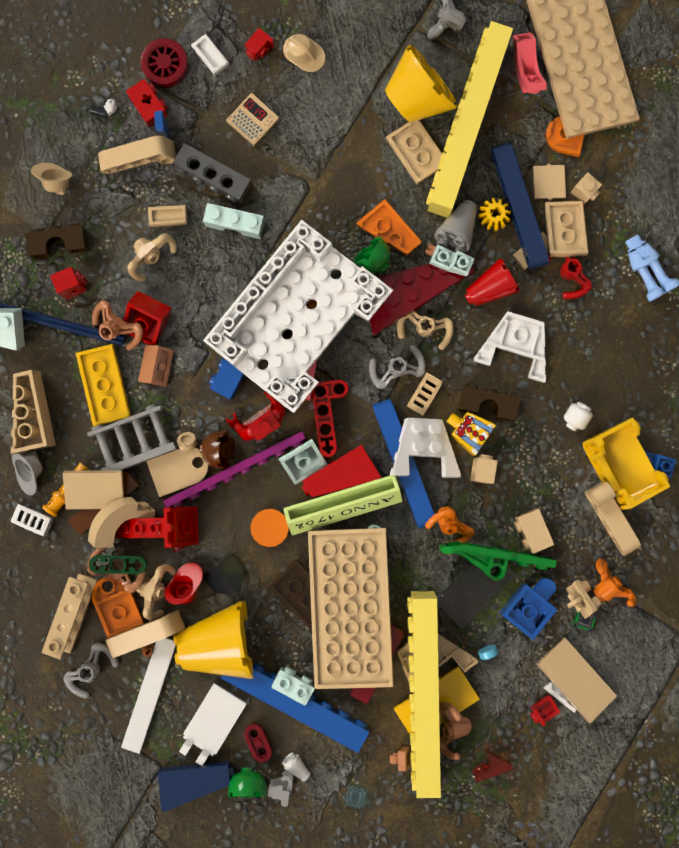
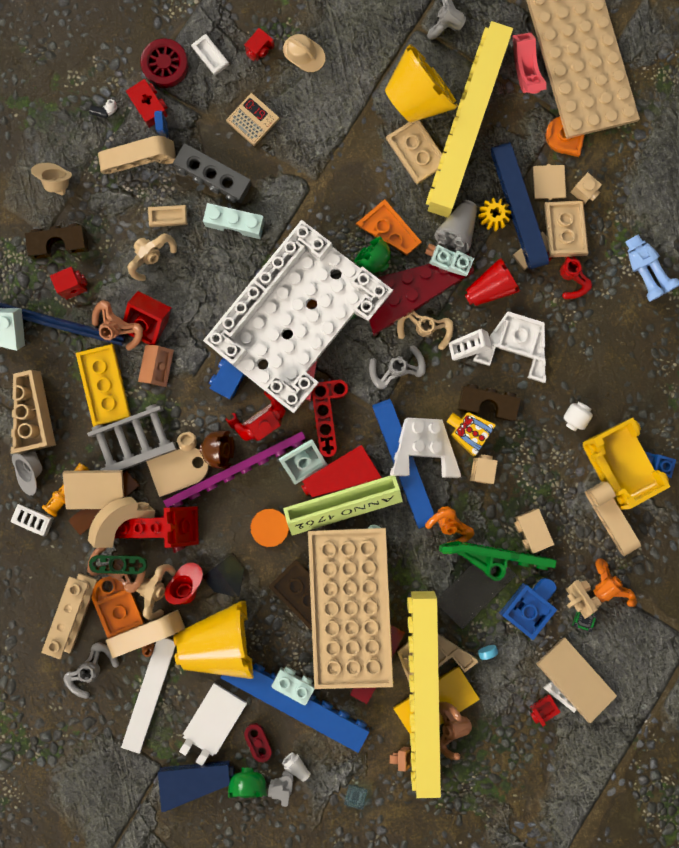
(432, 379): tan slope -> none
(481, 340): none -> white slope
(496, 767): clear red slope -> none

